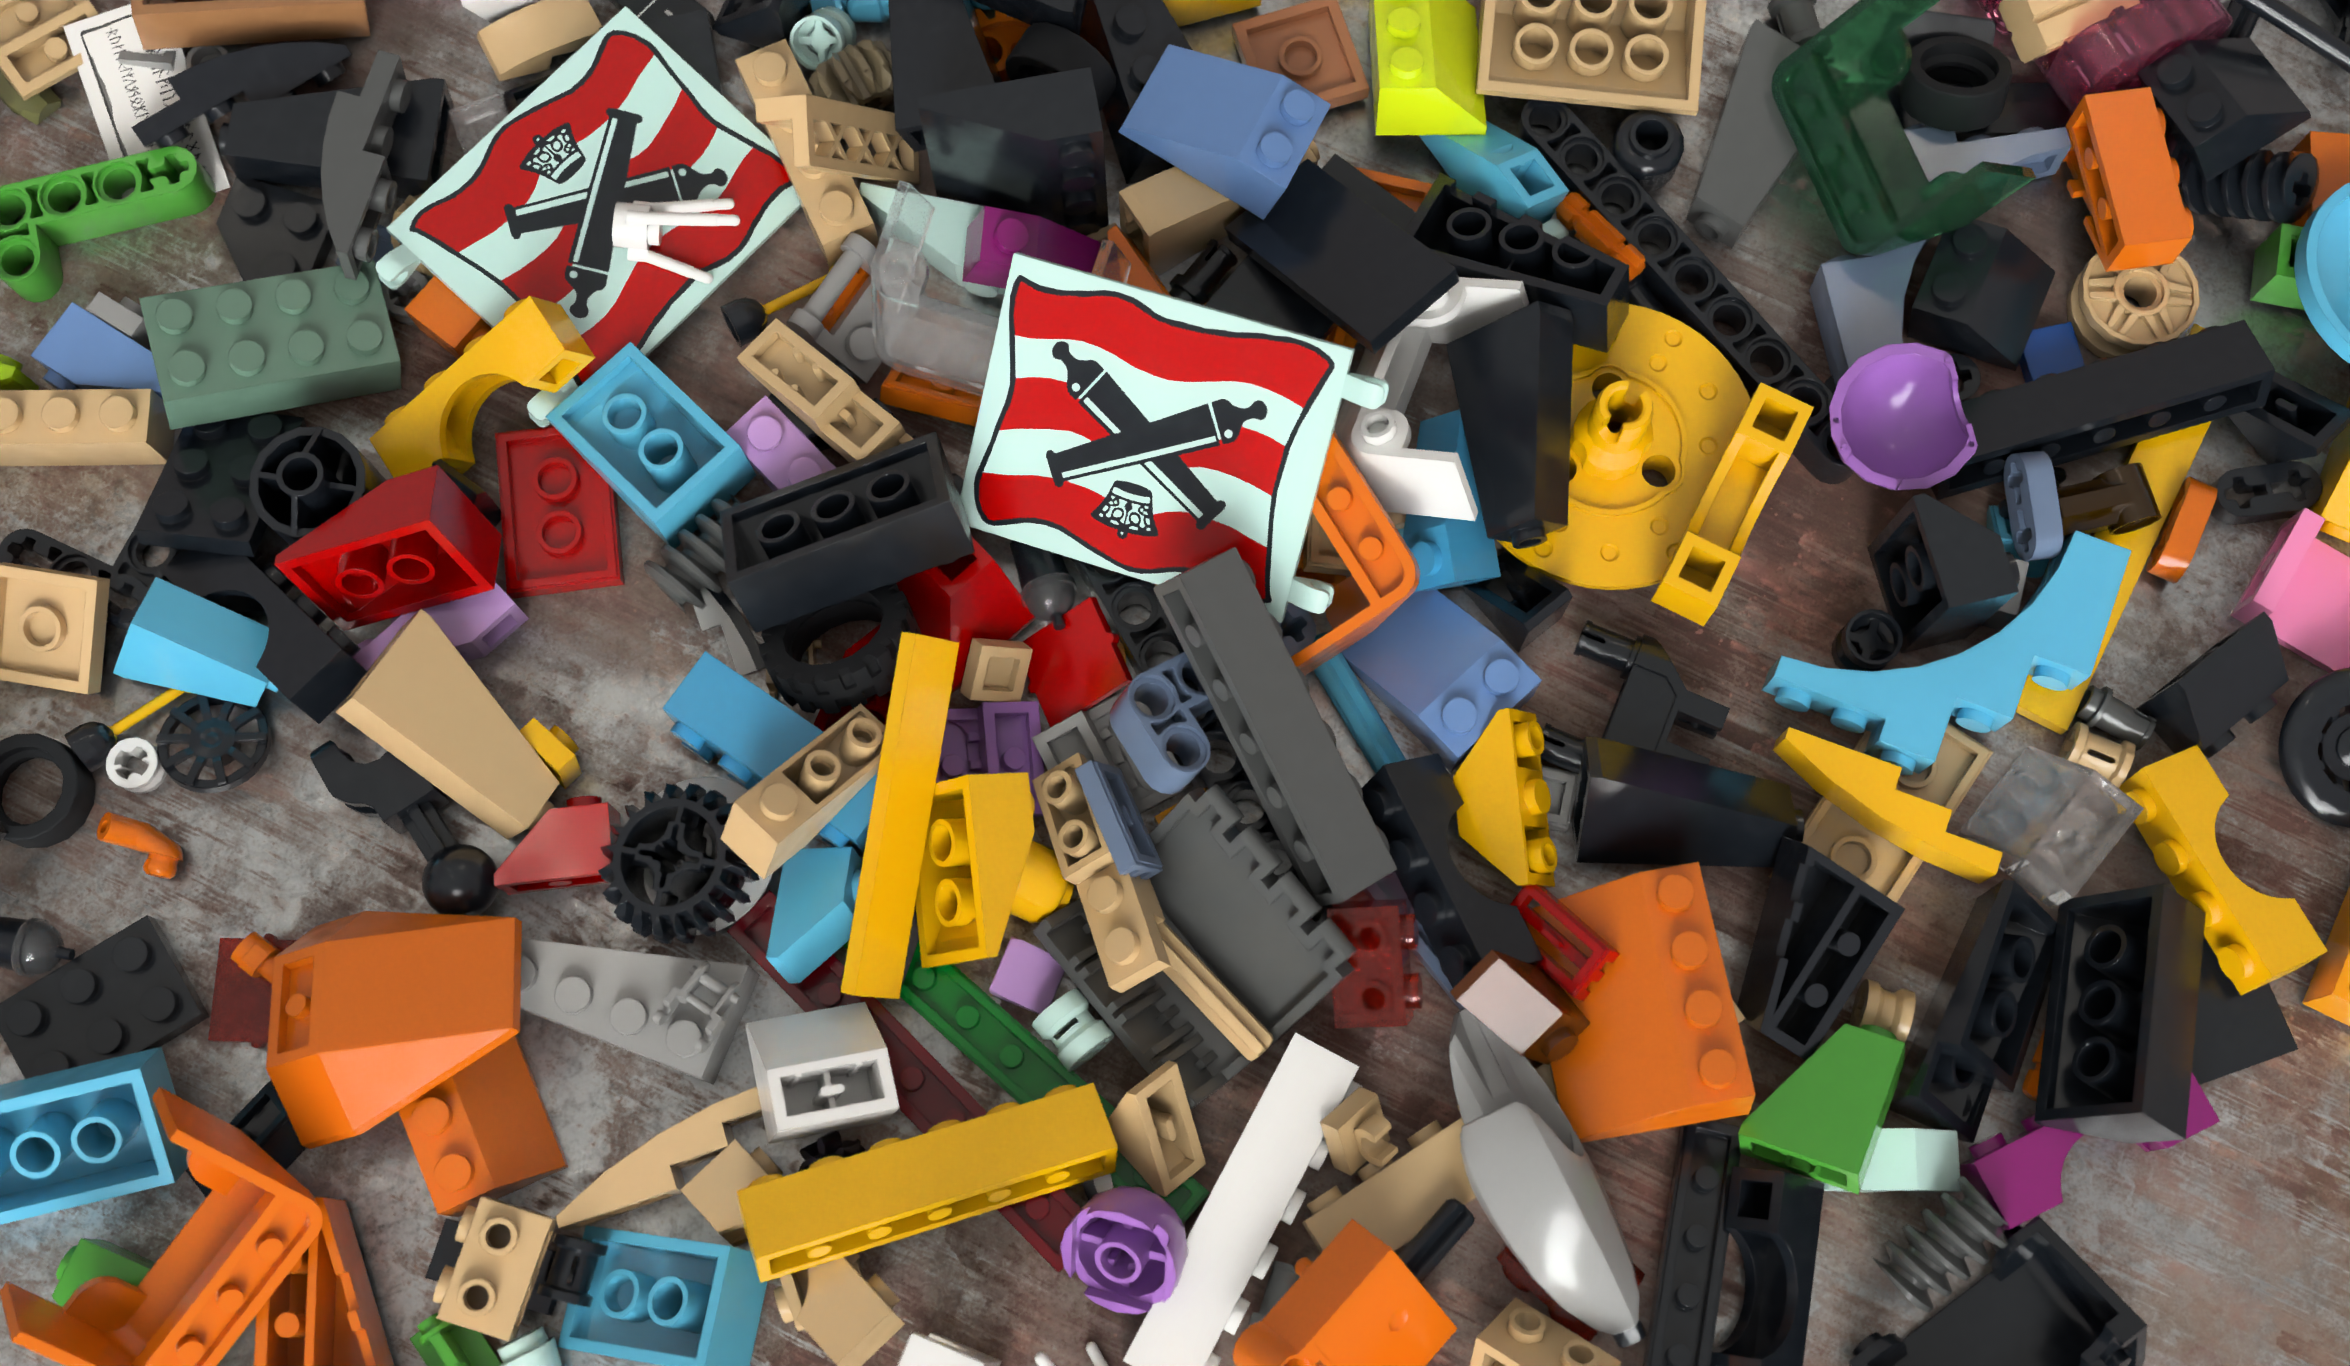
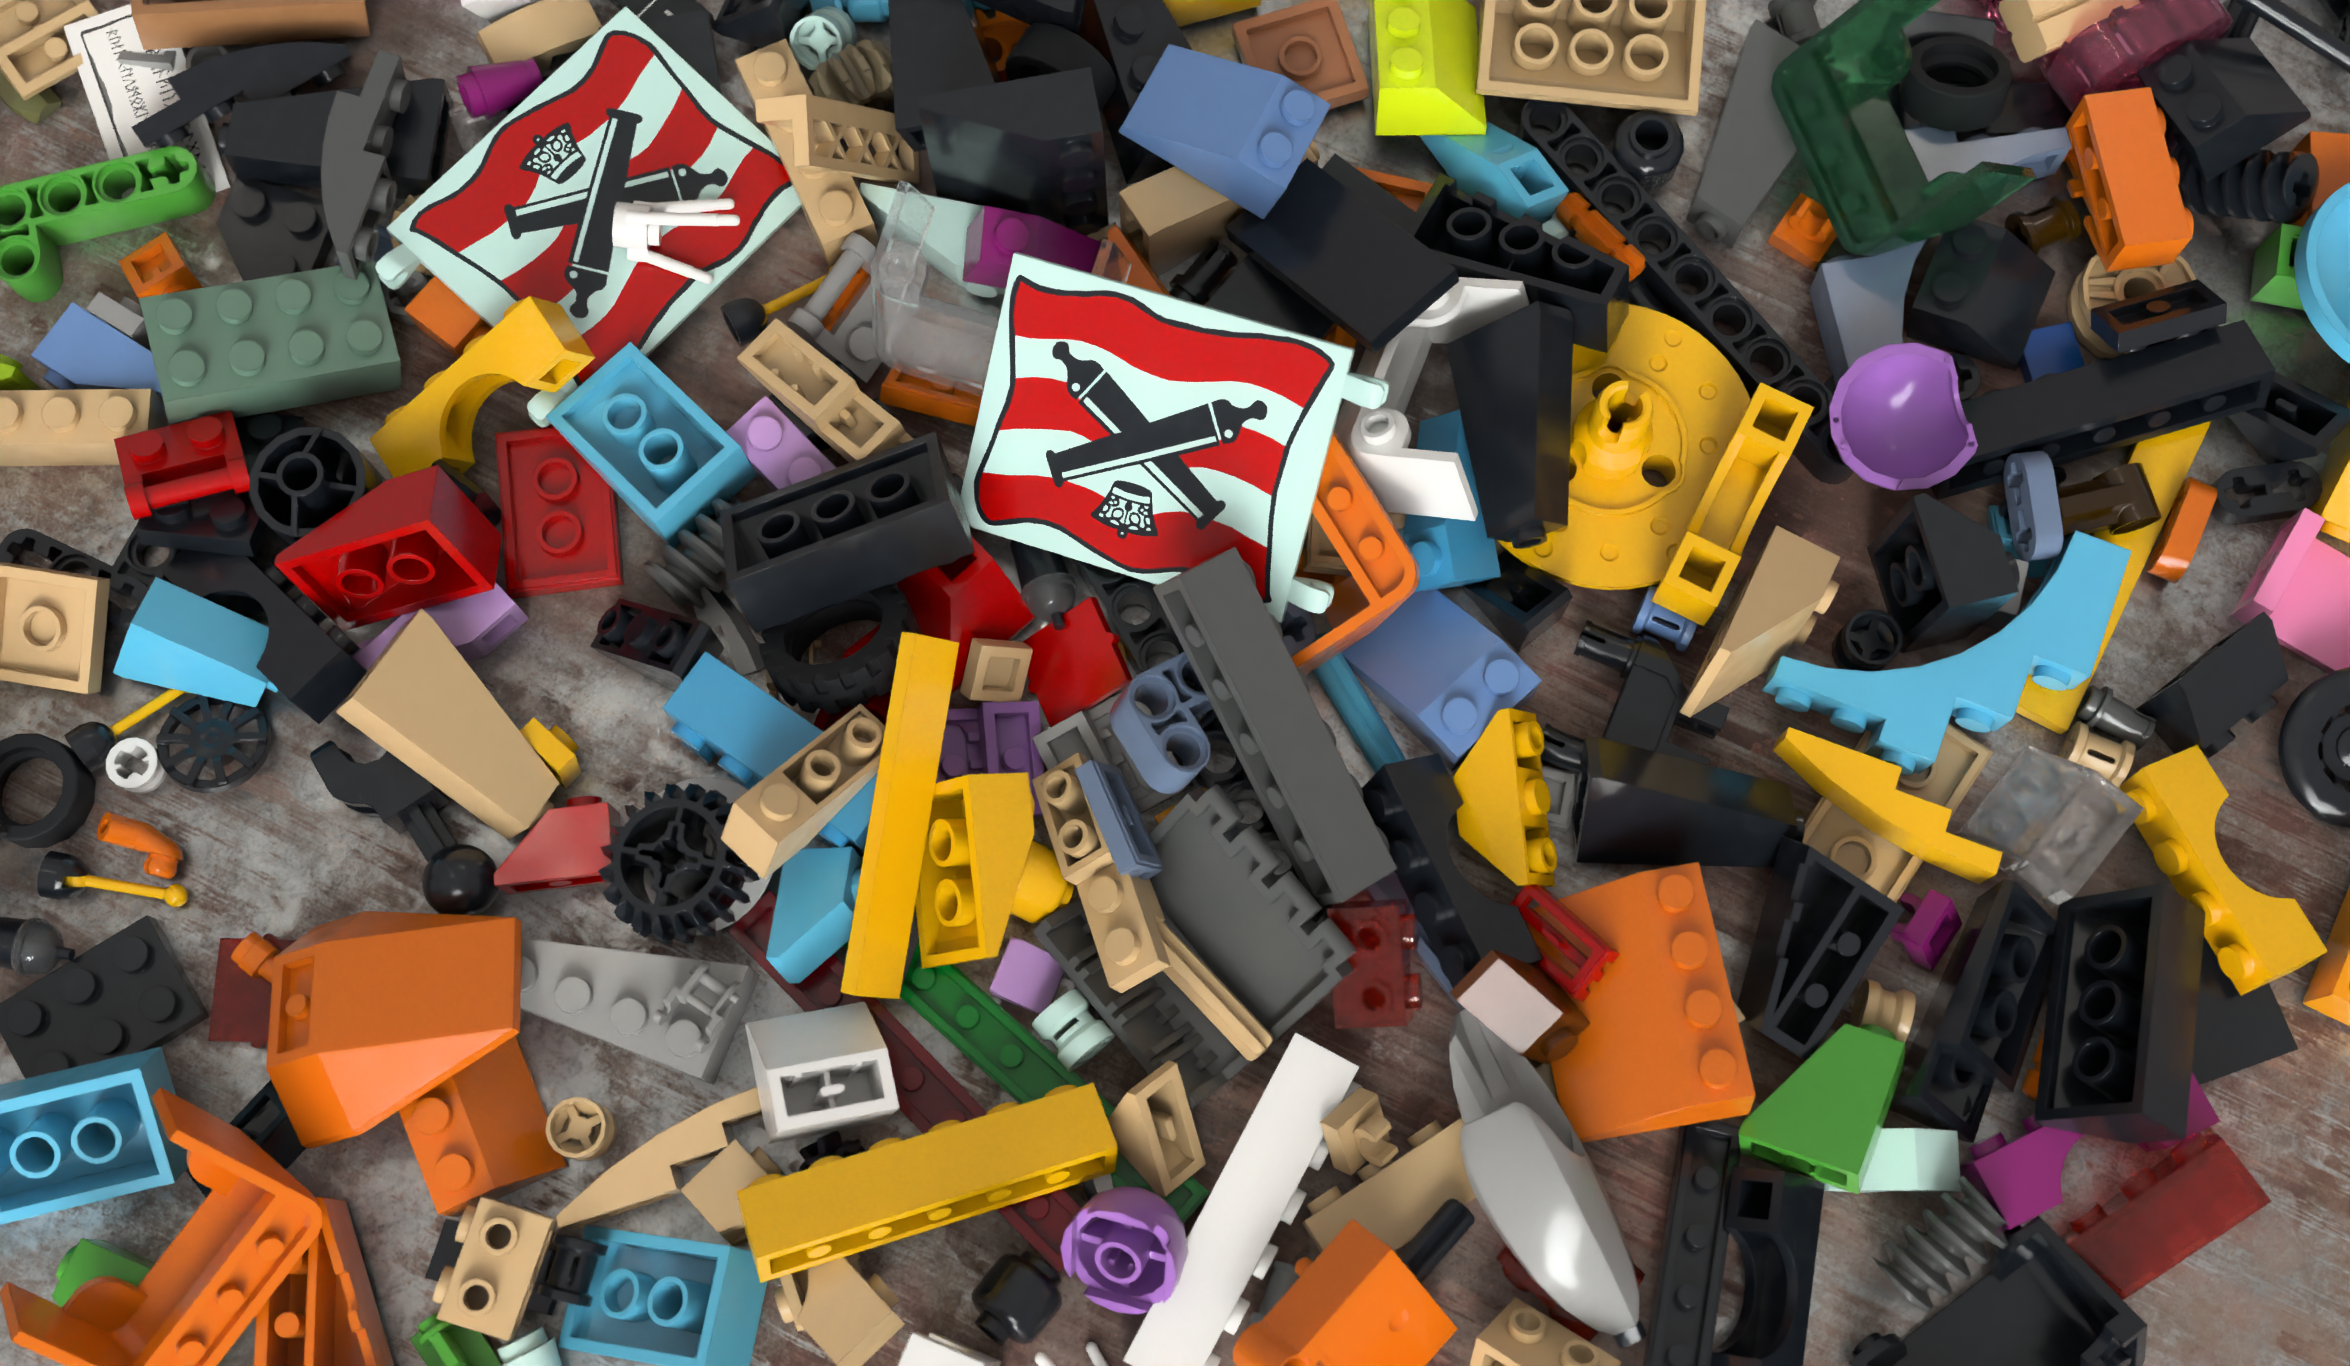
(67, 877): none -> hinge
(158, 268): none -> orange bracket
(182, 463): none -> red plate
(497, 86): none -> magenta cone
(572, 1124): none -> tan wheel
(654, 641): none -> black slope
(1017, 1298): none -> black head
(1662, 622): none -> medium blue bush
(1765, 616): none -> tan slope
(1804, 232): none -> orange tile
(1930, 928): none -> magenta tile
(2047, 224): none -> dark brown bush
(2158, 316): none -> black plate
(2165, 1213): none -> clear red wedge

